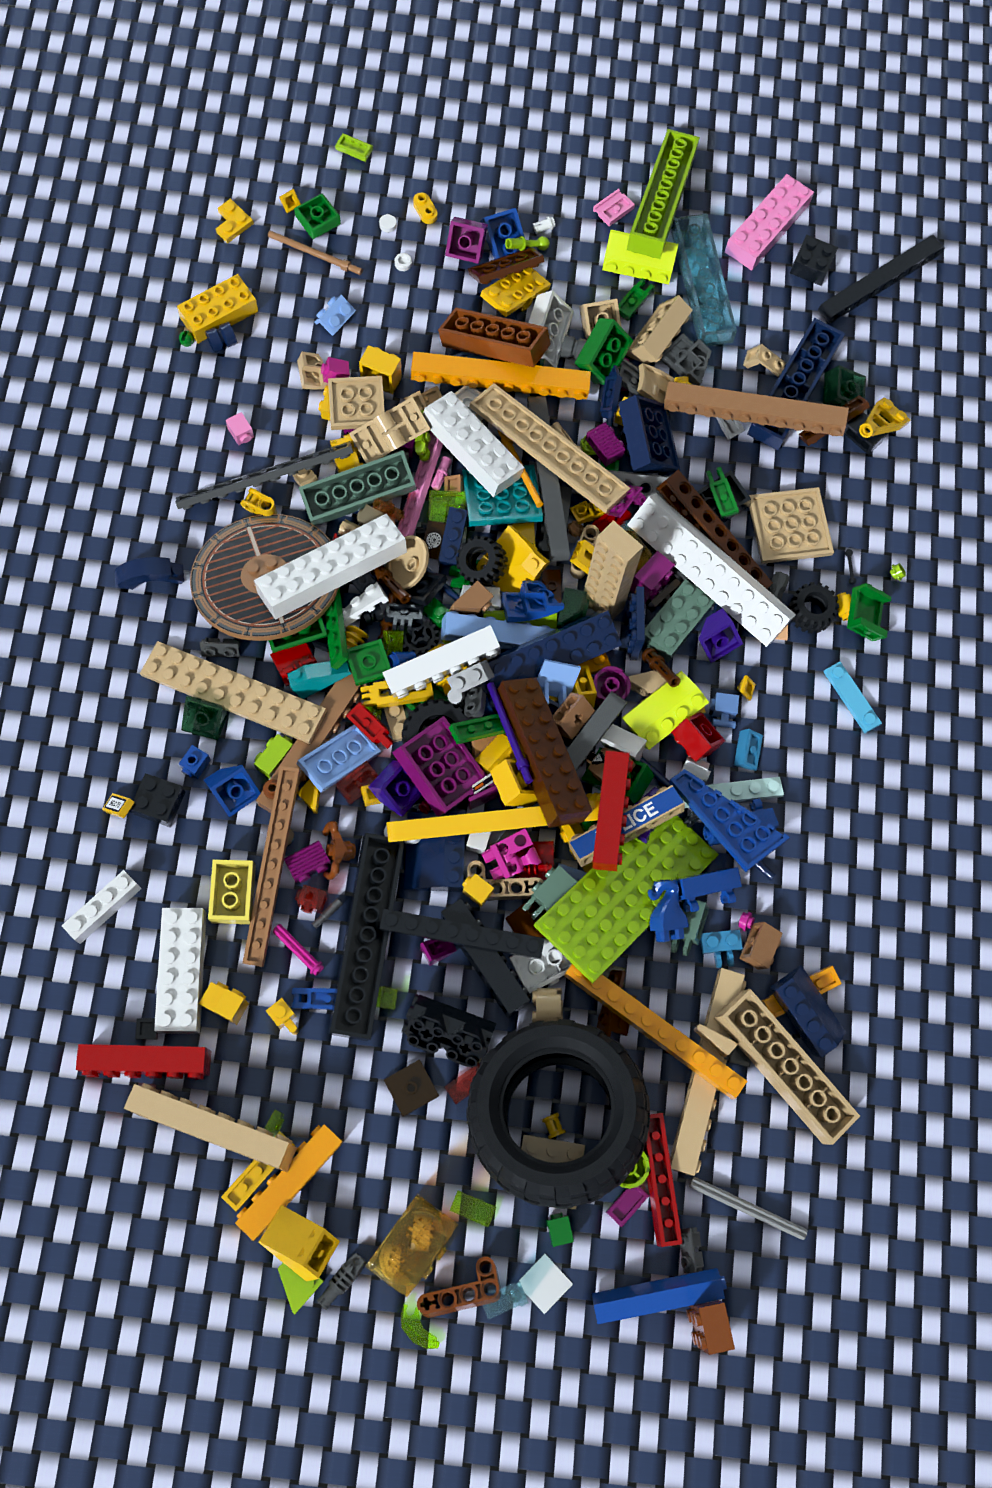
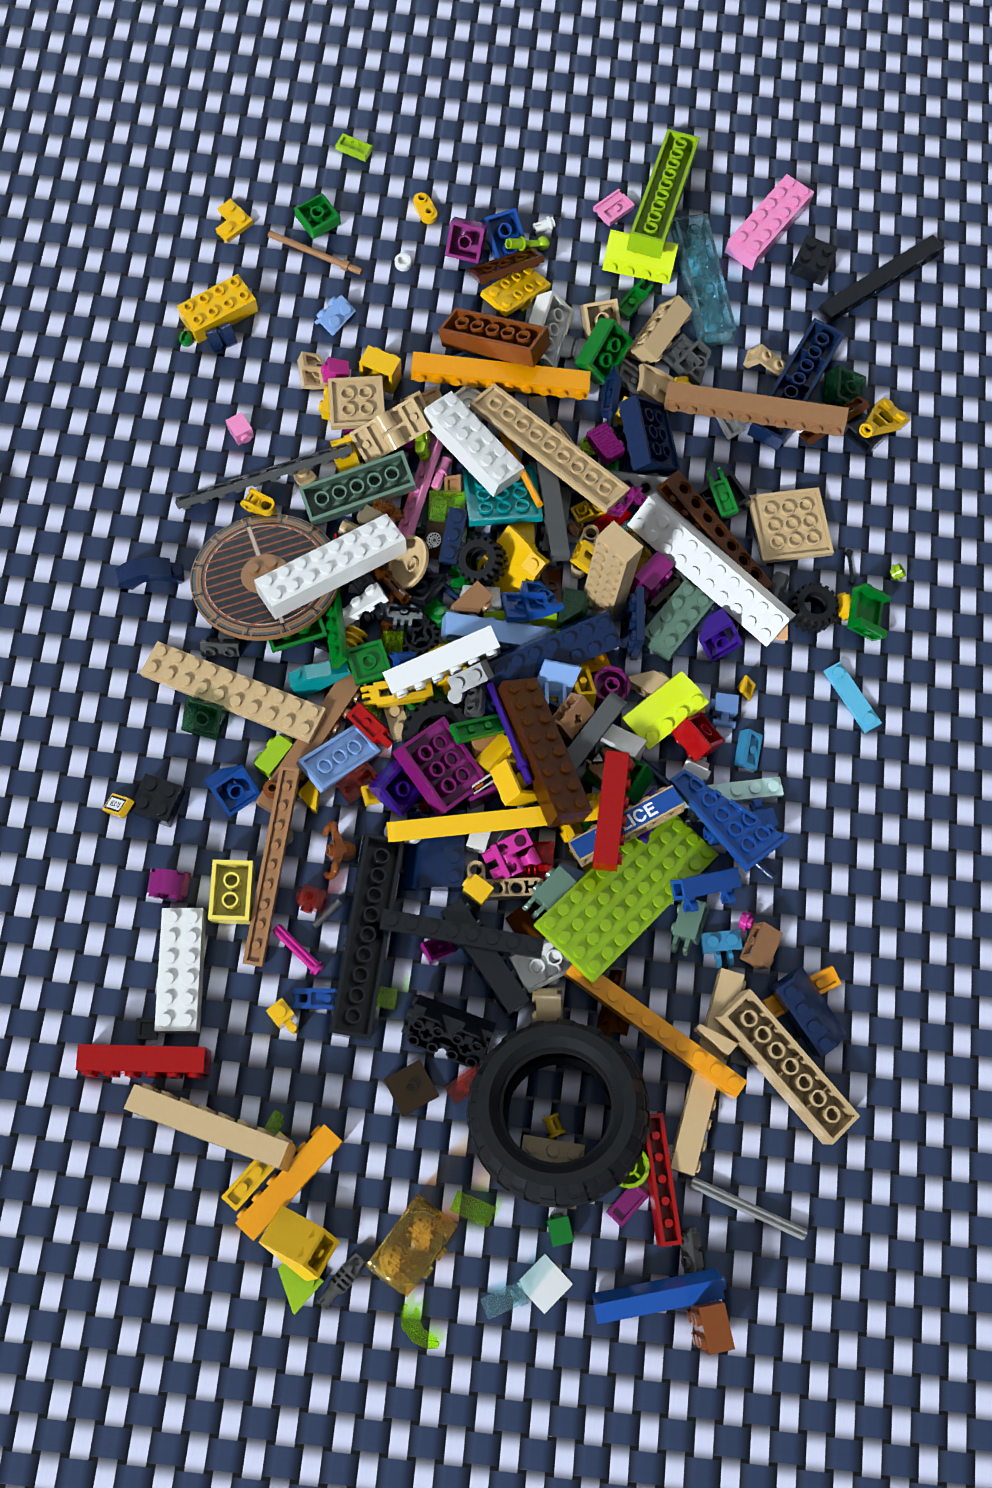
(101, 907): white brick -> none
(168, 883): none -> magenta brick
(194, 762): blue brick -> none
(224, 1002): yellow brick -> none
(289, 200): yellow slope -> none
(292, 659): red hinge -> none
(307, 861): magenta brick -> none
(387, 223): white tile -> none
(459, 1292): dark orange beam -> none
(667, 914): blue hips -> none
(671, 677): reddish brown pin -> none

